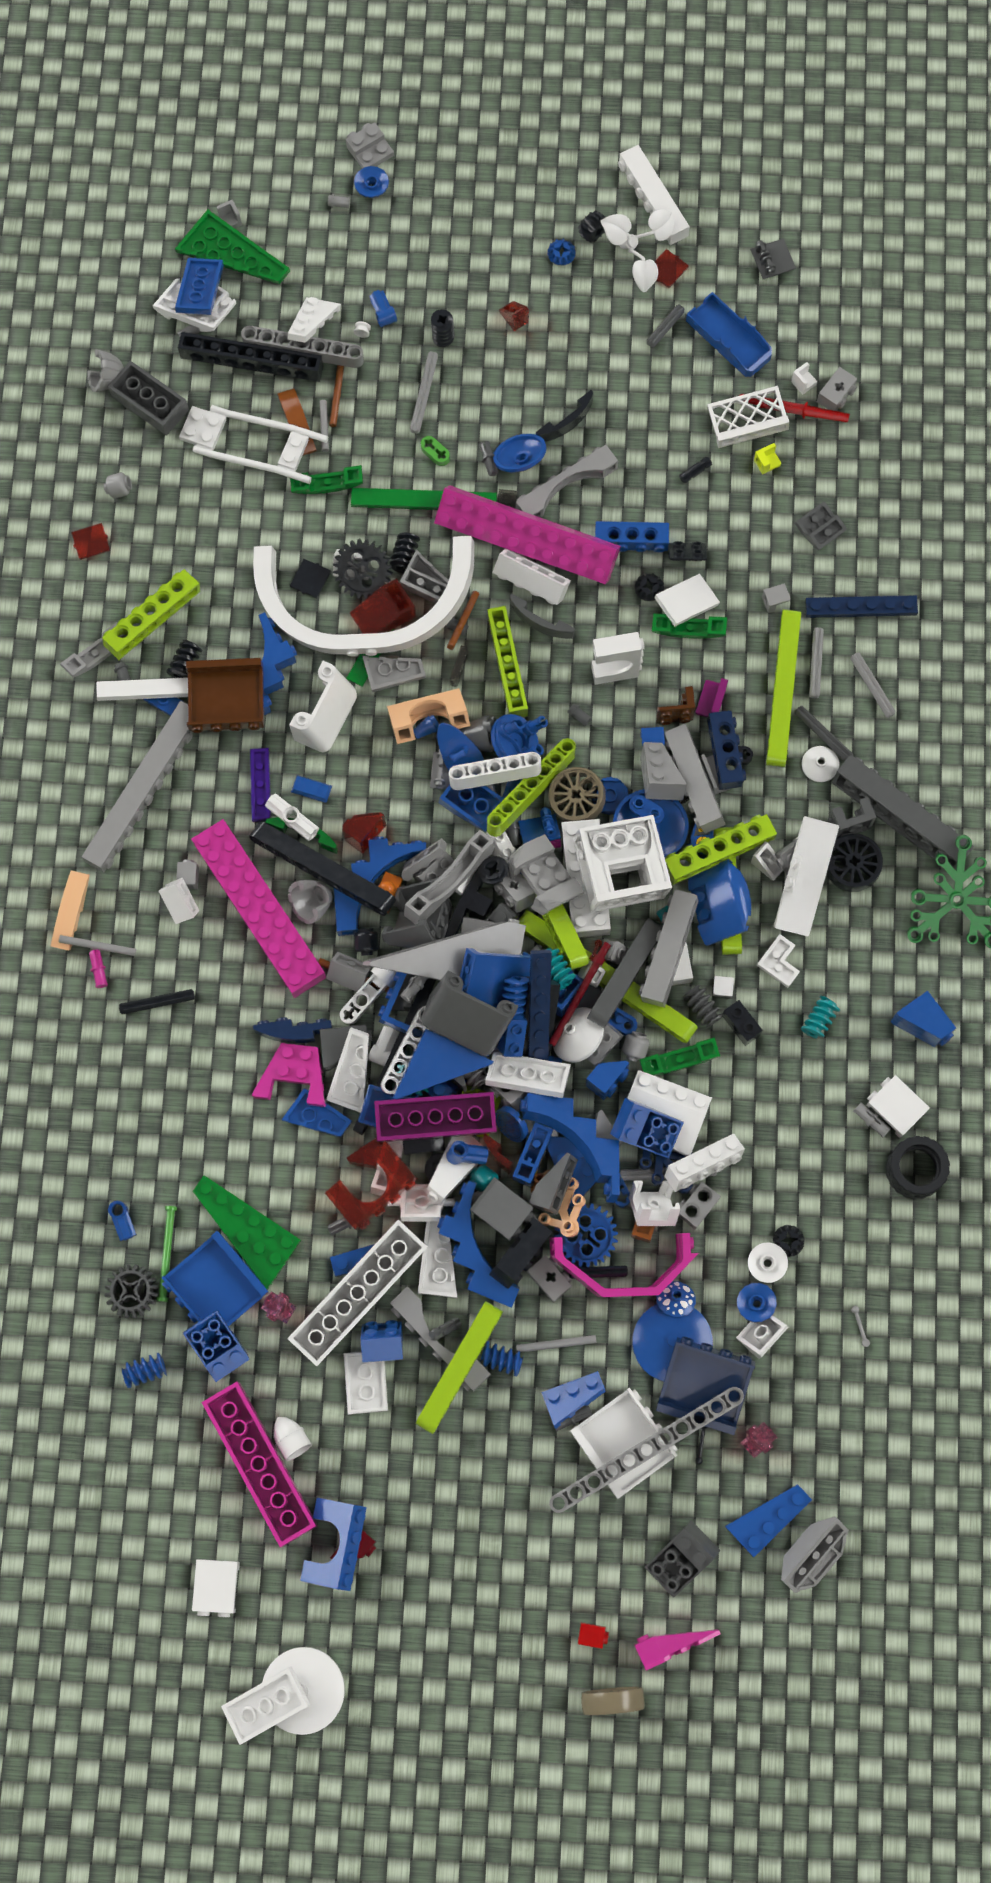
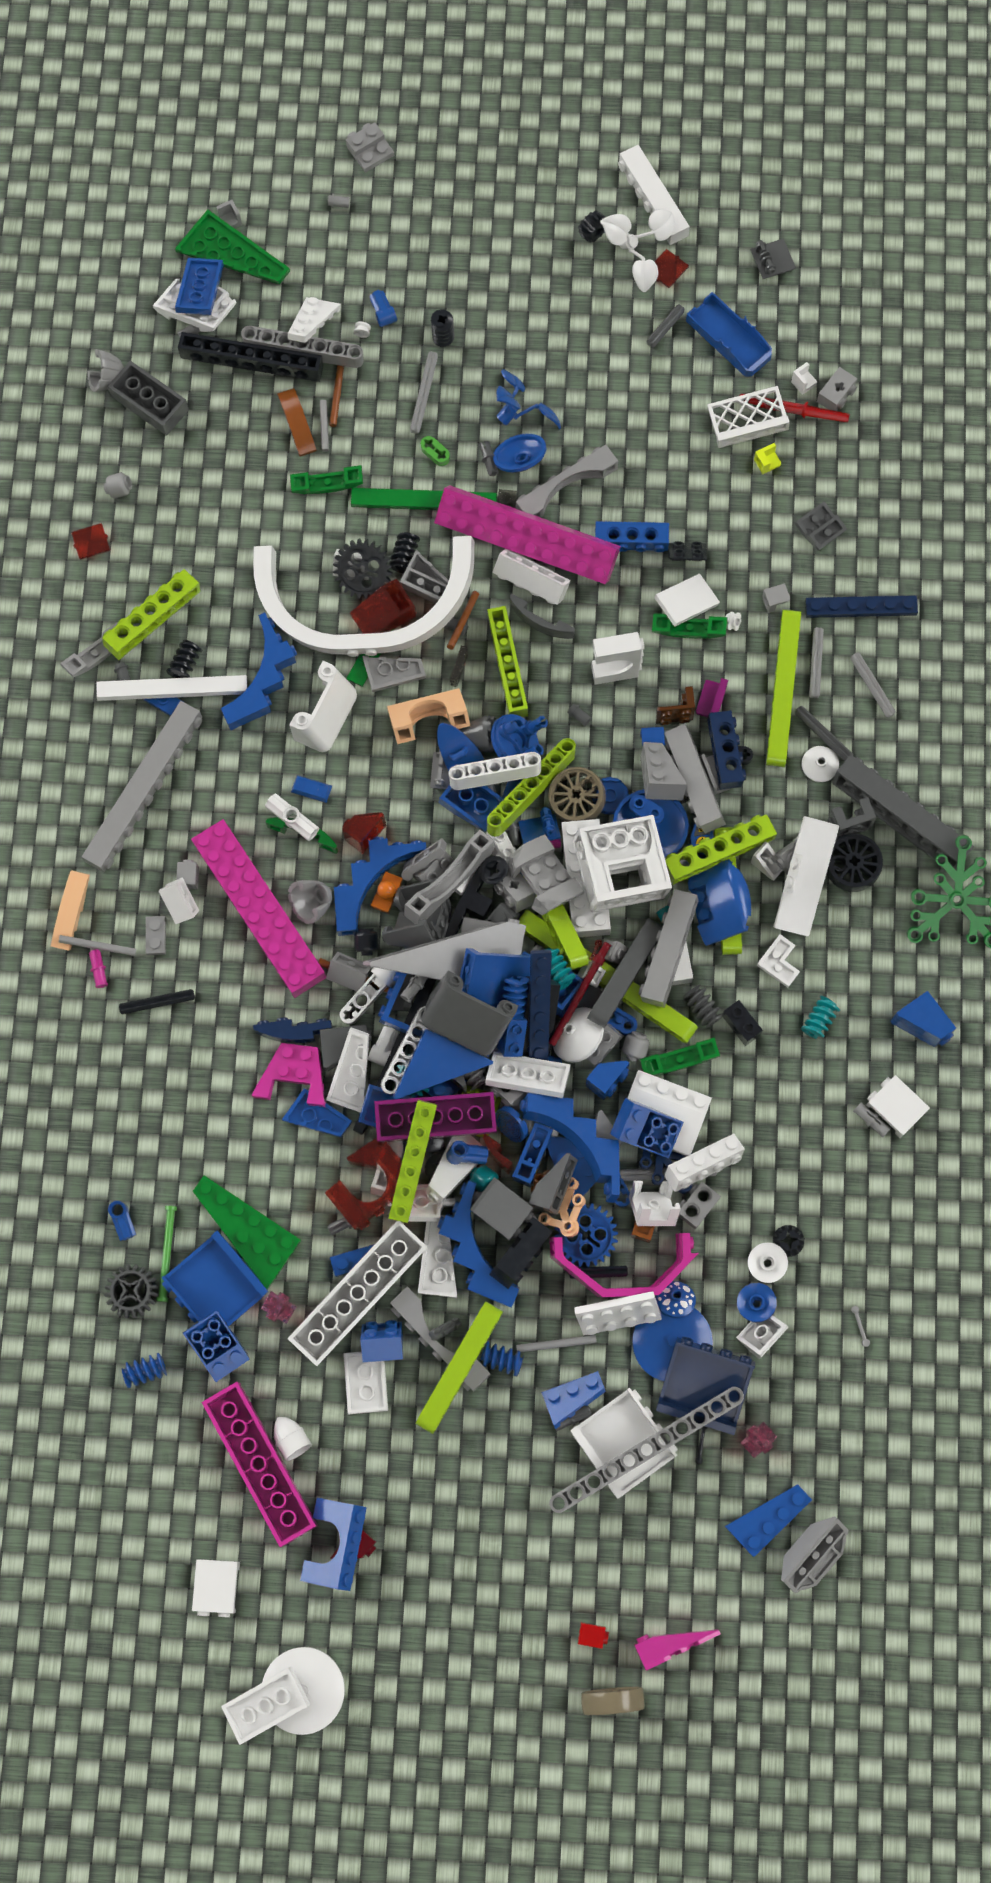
(156, 935): none -> light grey plate
(204, 429): white plate -> none
(225, 694): reddish brown panel -> none
(260, 783): dark purple tile -> none
(310, 578): black piece -> none
(322, 868): black beam -> none
(368, 176): blue dish -> none
(412, 1161): none -> lime brick
(426, 727): blue cone -> none
(512, 405): none -> blue plant
(515, 315): clear red slope -> none
(539, 1274): light grey brick -> none
(550, 432): black slope -> none
(567, 256): blue gear -> none
(618, 1313): none -> white plate
(644, 593): black gear -> none
(682, 1559): dark grey slope -> none
(695, 470): black axle -> none
(723, 986): white tile -> none
(734, 621): none -> white plate
(927, 1146): black tyre -> none

